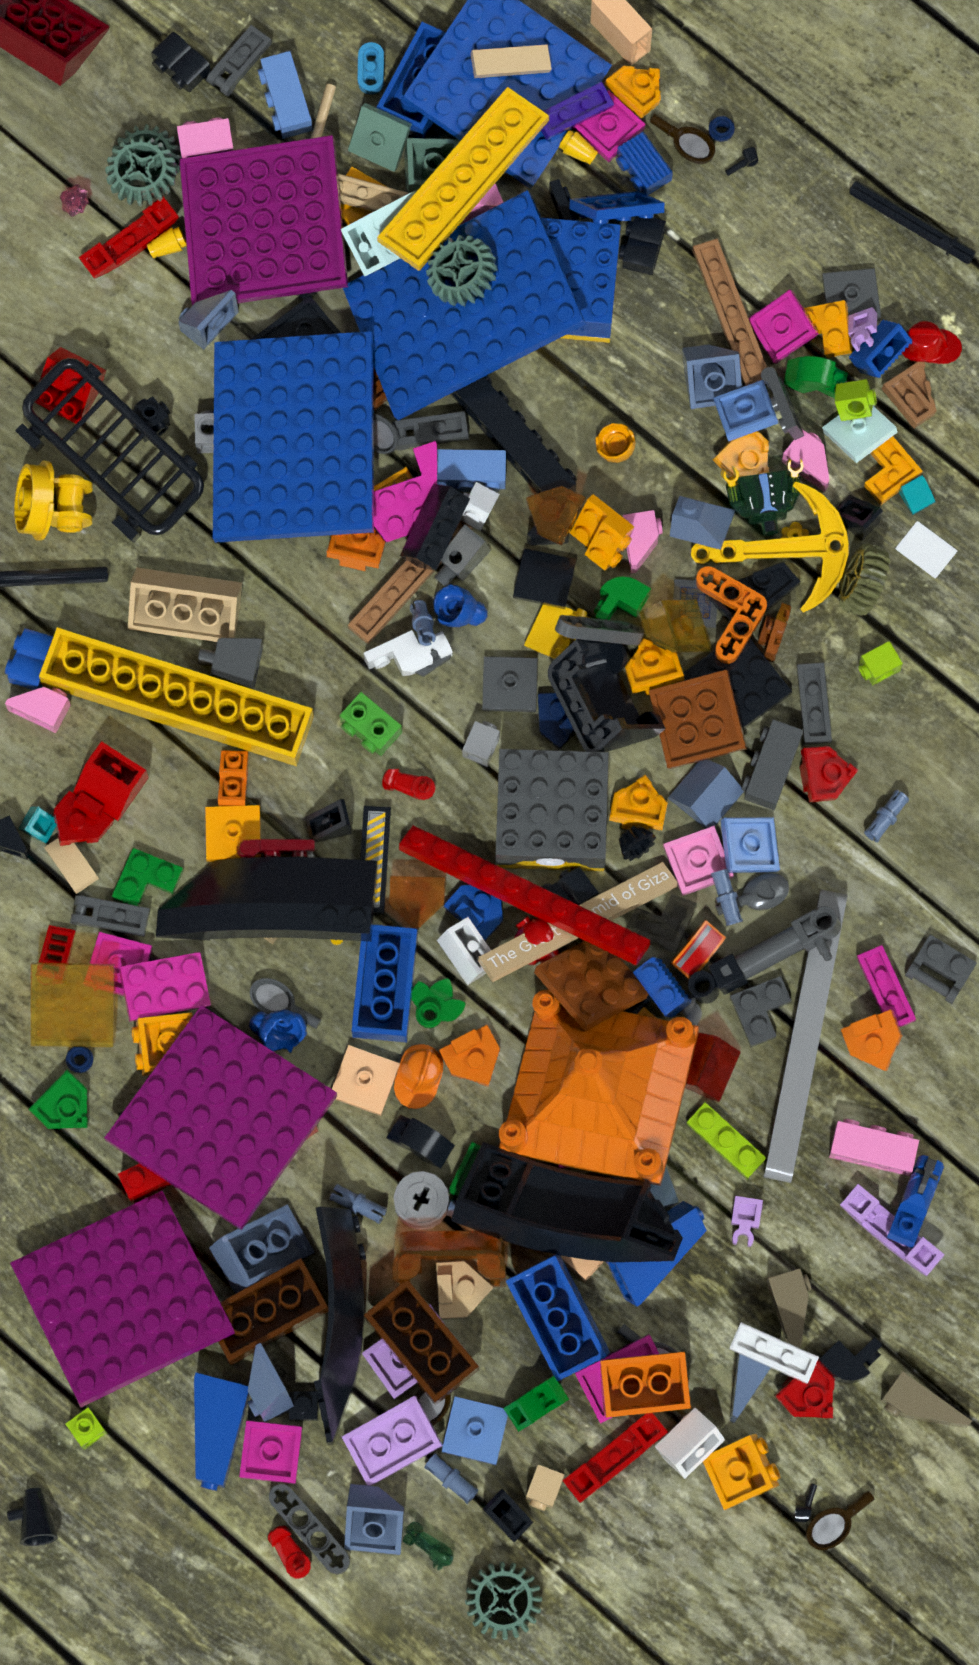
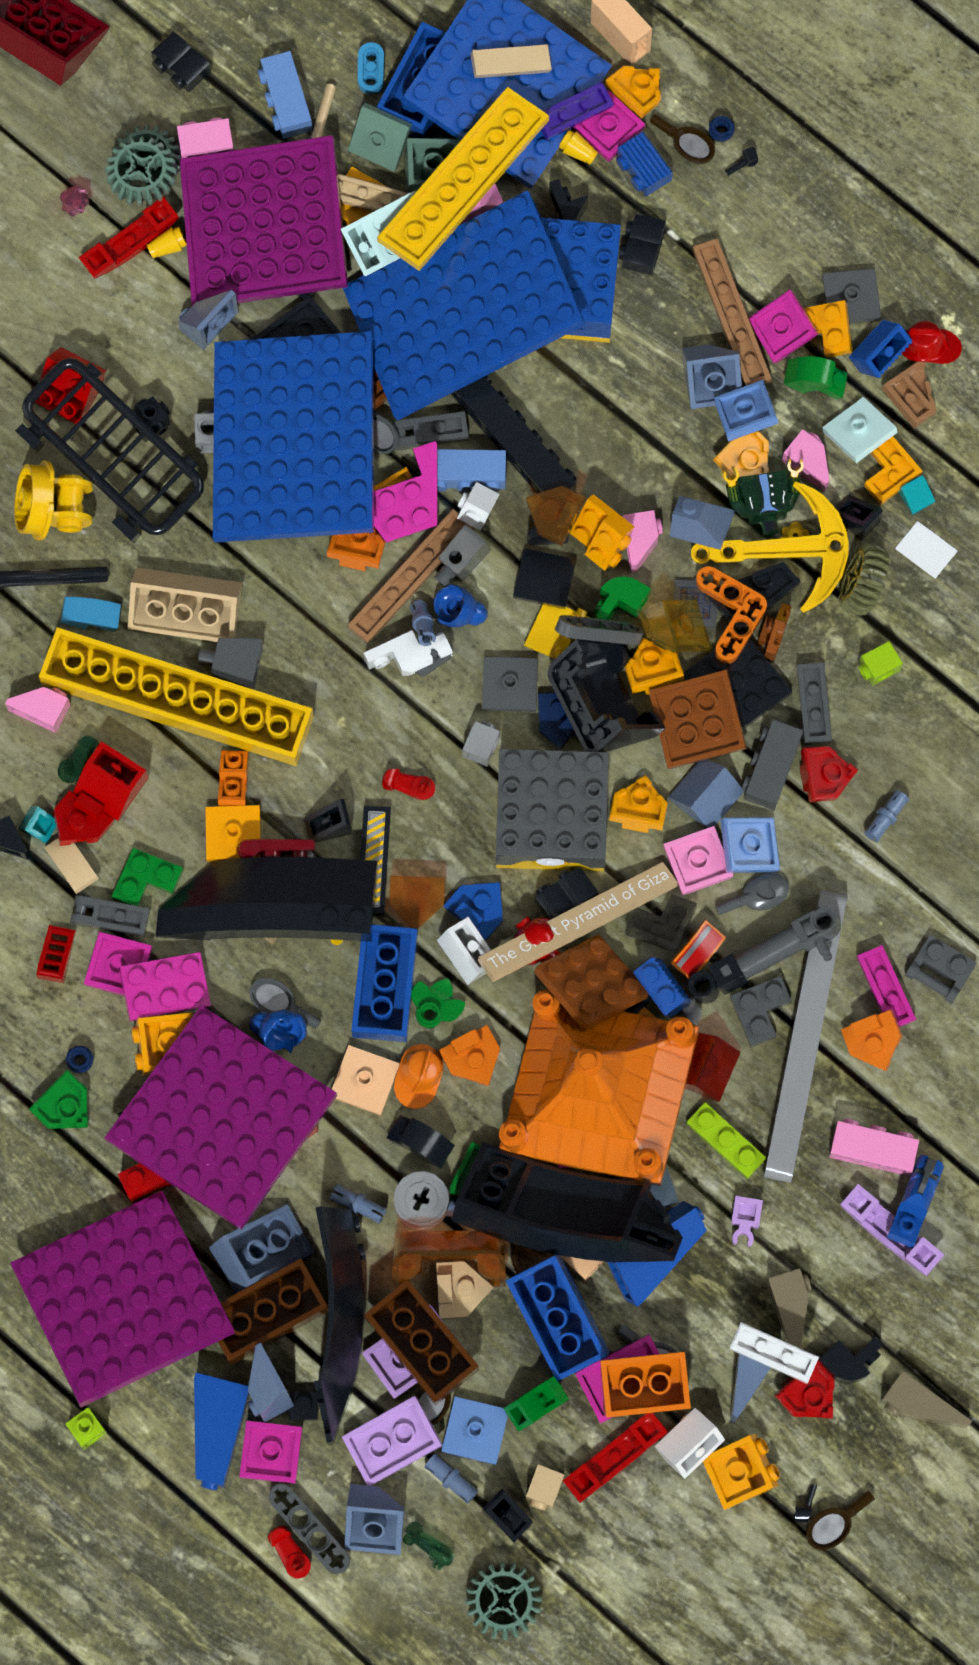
(29, 659): blue brick -> none
(37, 1523): black piece -> none
(72, 1004): clear yellow plate -> none
(73, 765): none -> clear green piece
(90, 612): none -> dark azure slope
(239, 59): dark grey plate -> none
(370, 724): bright green brick -> none
(435, 527): black brick -> none
(469, 276): sand green gear -> none
(524, 895): red plate -> none
(615, 442): light orange hair -> none
(617, 206): blue plate -> none
(636, 842): black piece -> none
(726, 897): sand blue pin -> none
(782, 403): dark grey plate -> none
(854, 400): lime brick -> none
(861, 326): lavender plate -> none
(912, 222): black axle -> none

